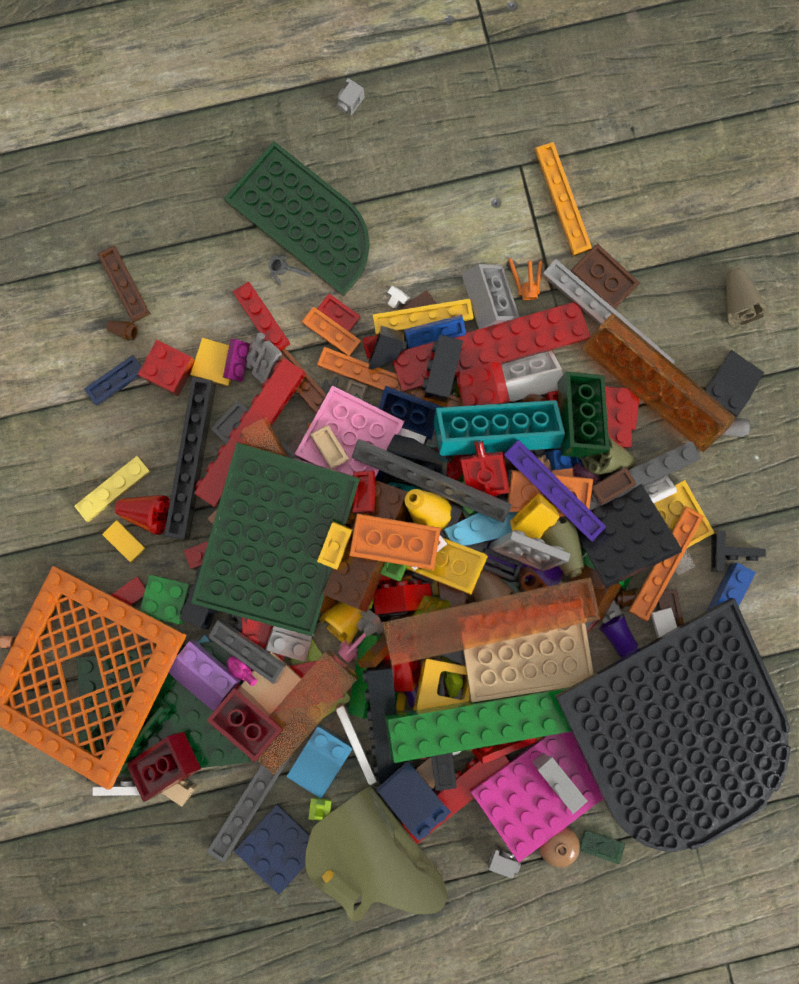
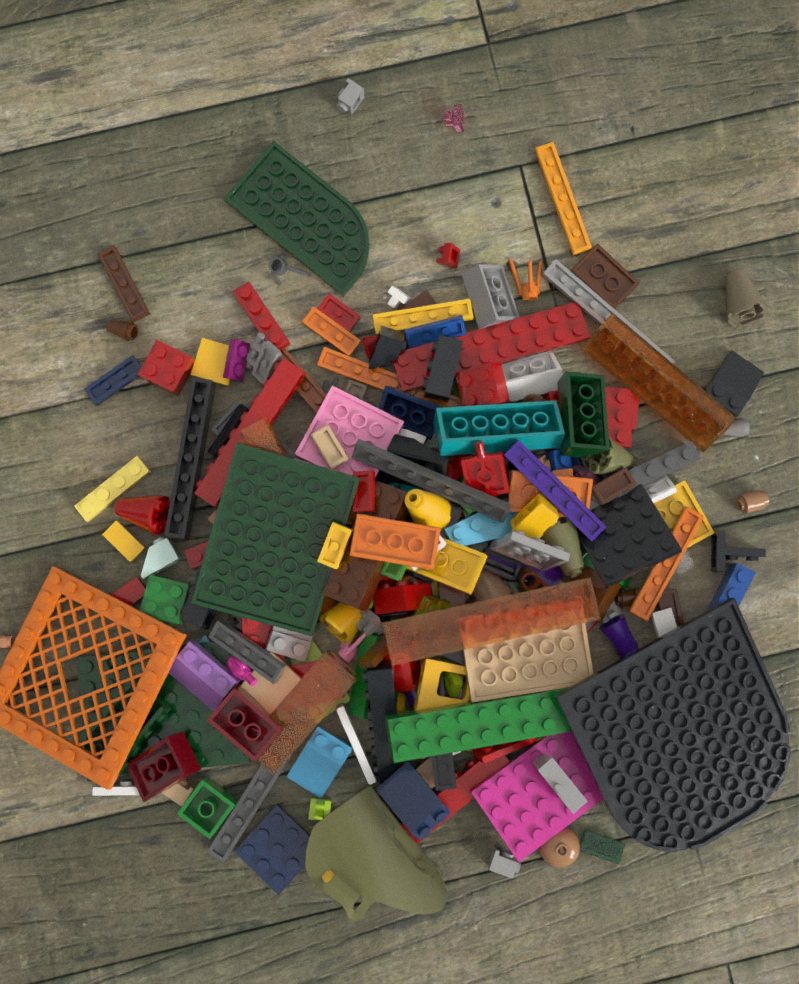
(160, 556): none -> light aqua slope
(207, 807): none -> green brick
(223, 437): none -> black axle
(450, 255): none -> red tile
(455, 118): none -> clear pink tile
(752, 501): none -> medium nougat brick

